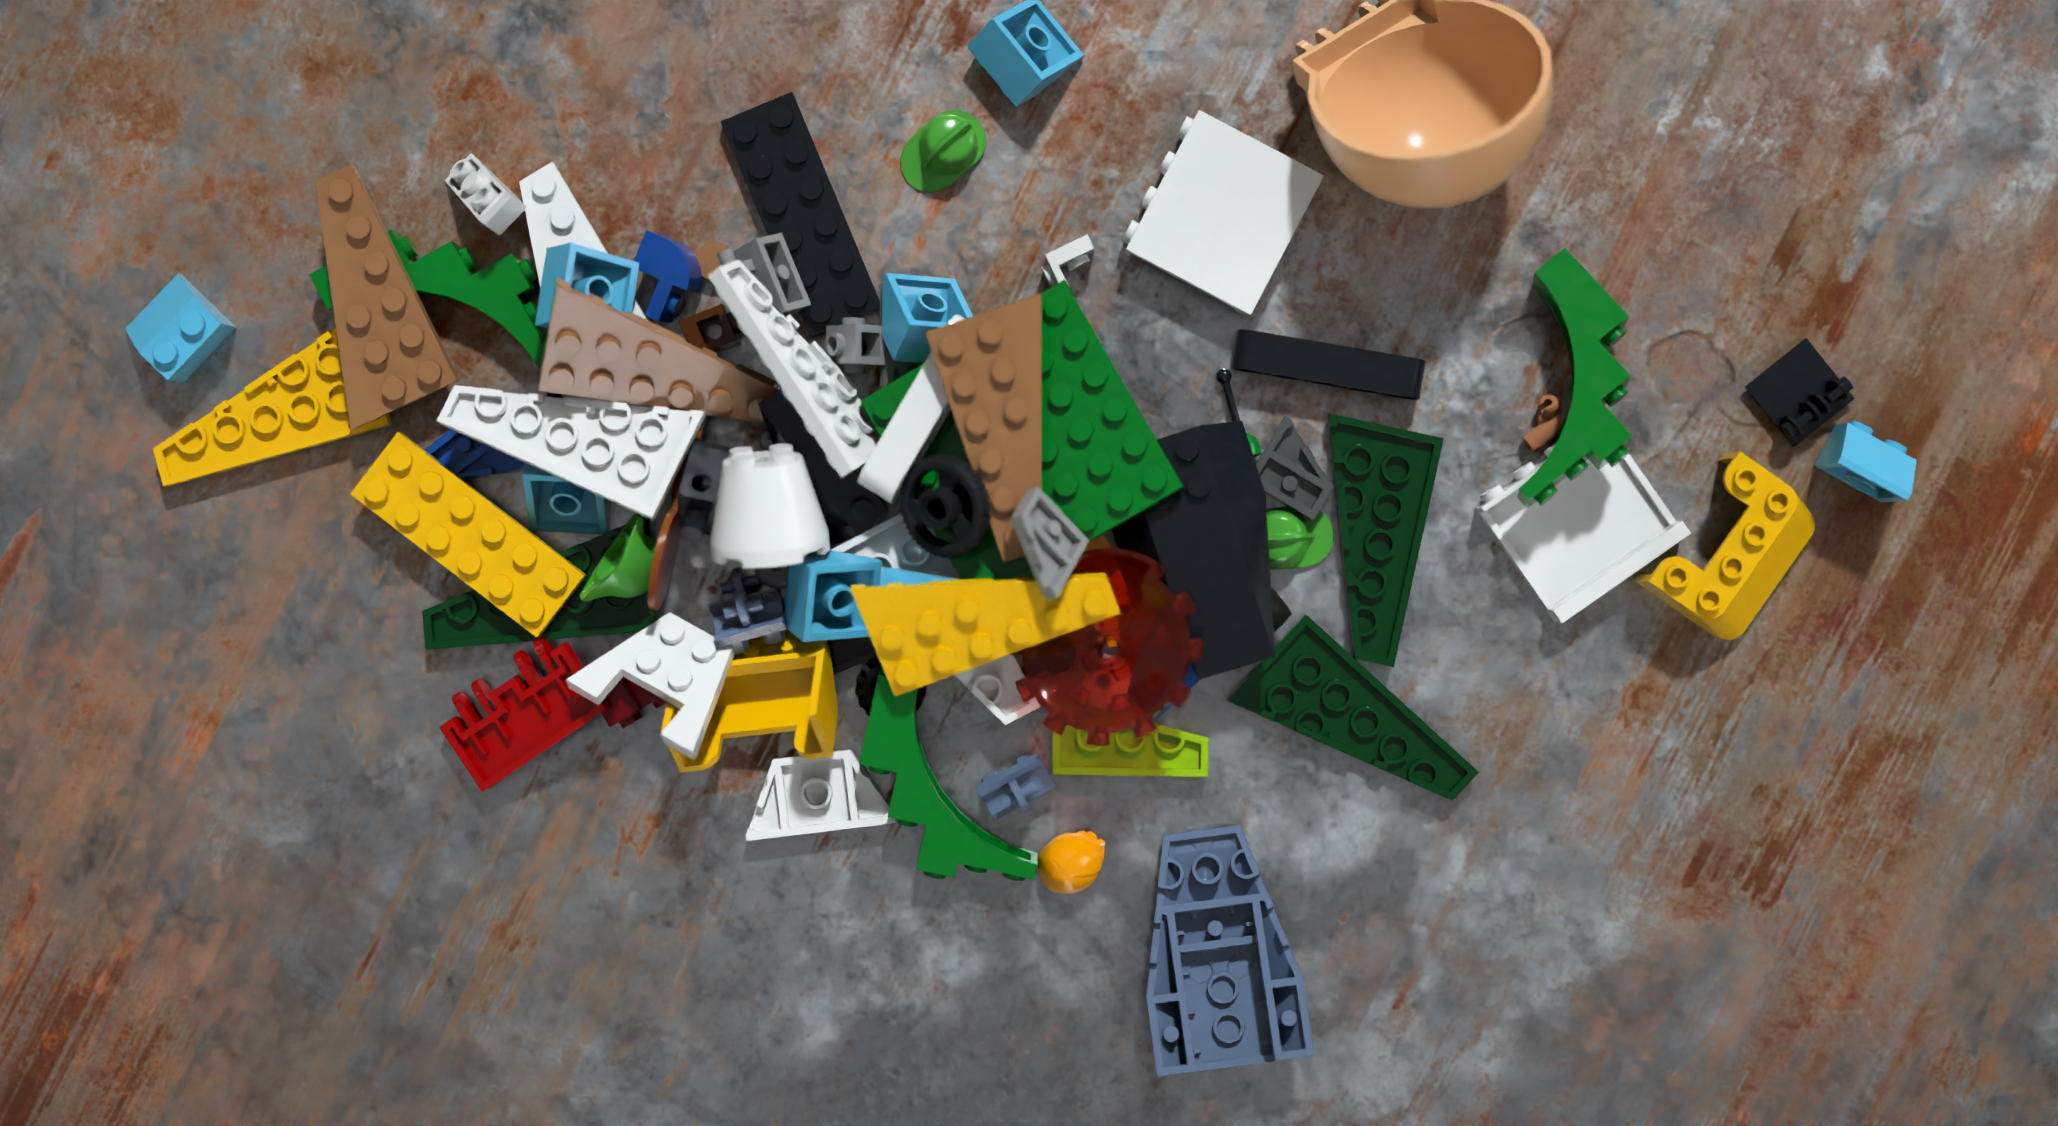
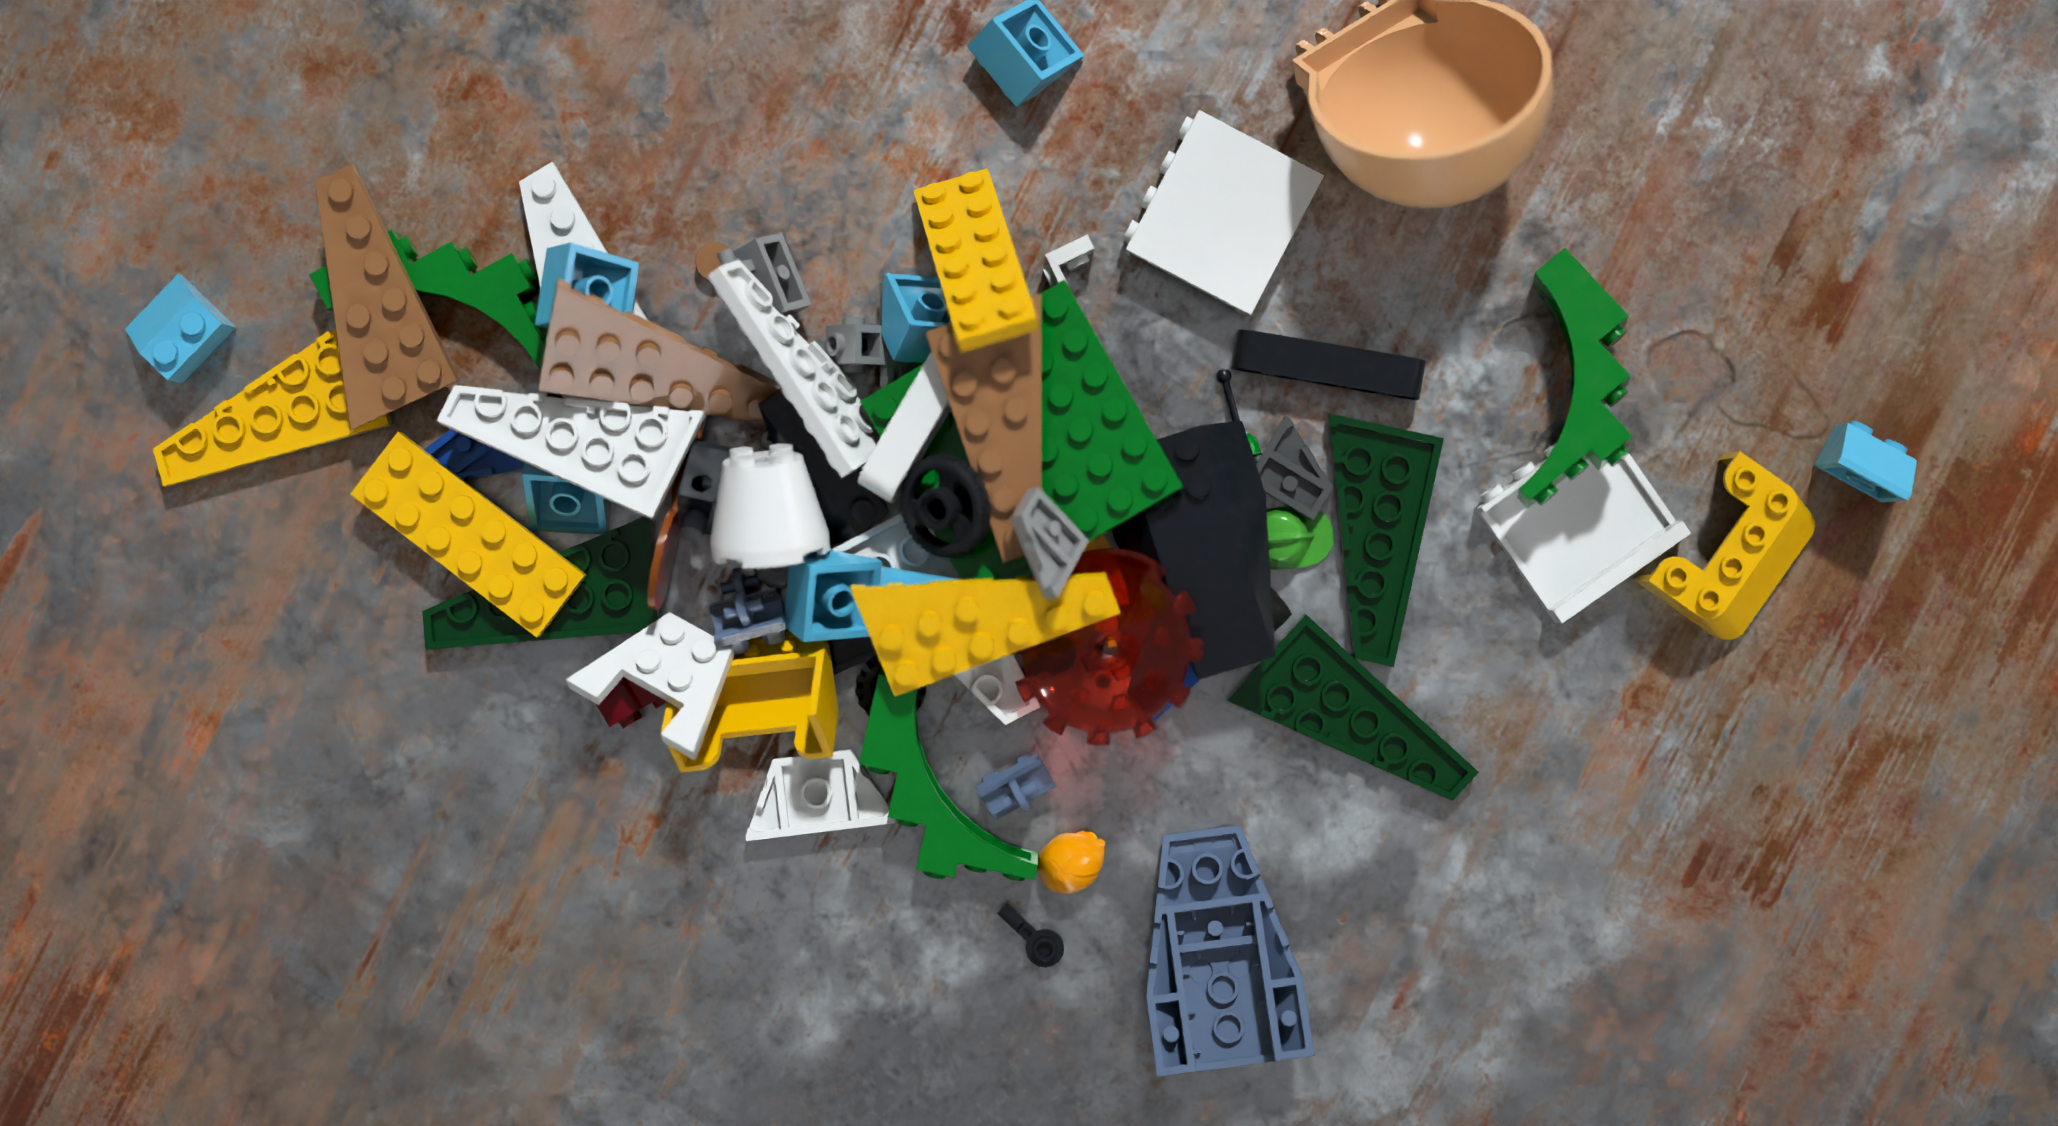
(484, 194): white slope -> none
(519, 718): red hinge -> none
(625, 565): bright green hat -> none
(674, 267): blue brick -> none
(697, 327): reddish brown brick -> none
(801, 204): black plate -> none
(942, 151): bright green piece -> none
(975, 260): none -> yellow plate
(1043, 945): none -> black plate
(1160, 754): lime wing -> none
(1548, 423): nougat arm -> none
(1800, 392): black hinge -> none

